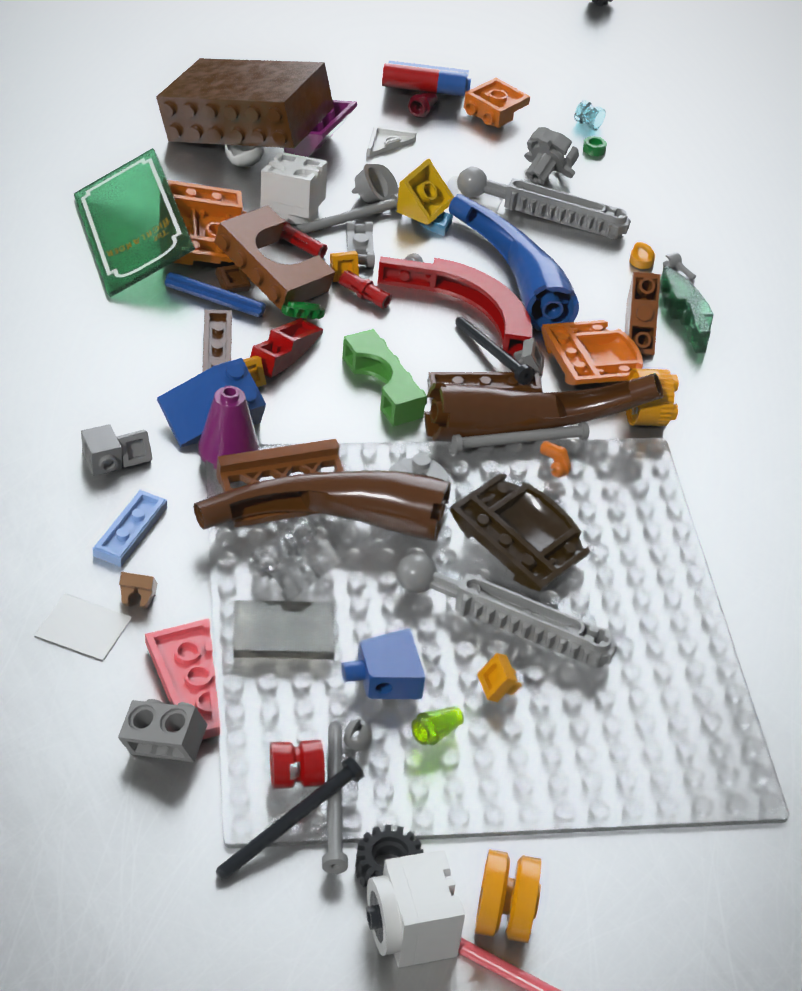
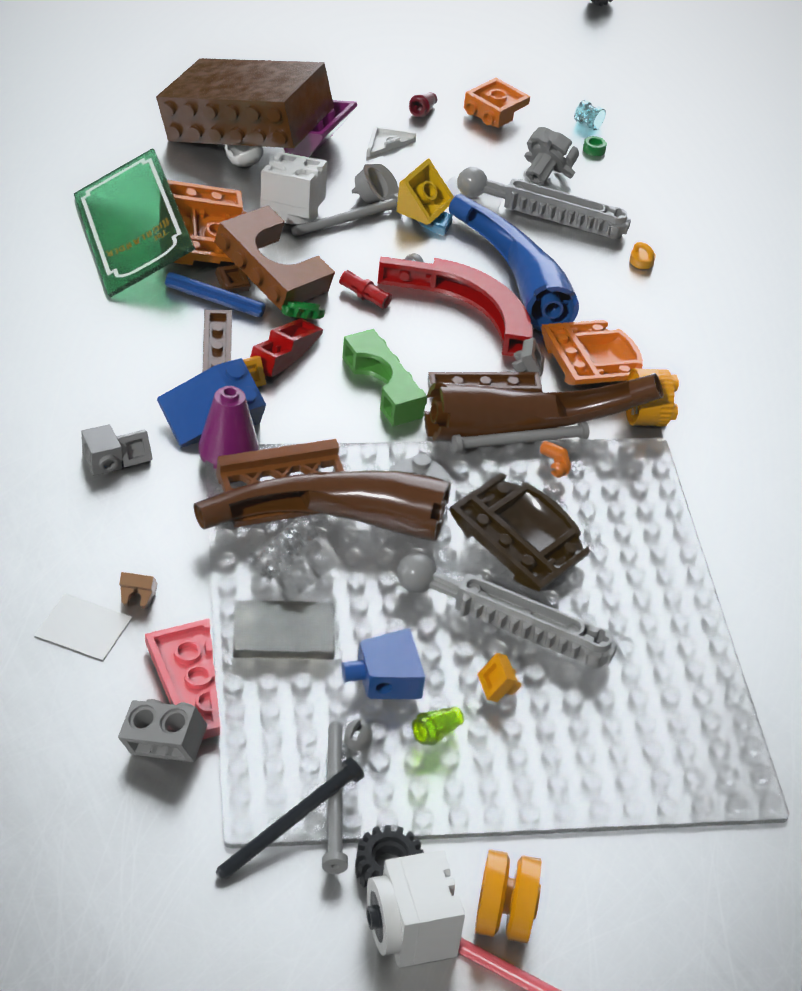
(130, 528): light blue tile -> none
(309, 245): red pin -> none
(309, 759): red wheel -> none
(342, 261): light orange tile -> none
(360, 239): light grey plate -> none
(426, 78): door -> none
(523, 373): black bar -> none
(643, 311): dark orange slope -> none
(675, 261): light grey hand -> none
(688, 305): clear green slope -> none

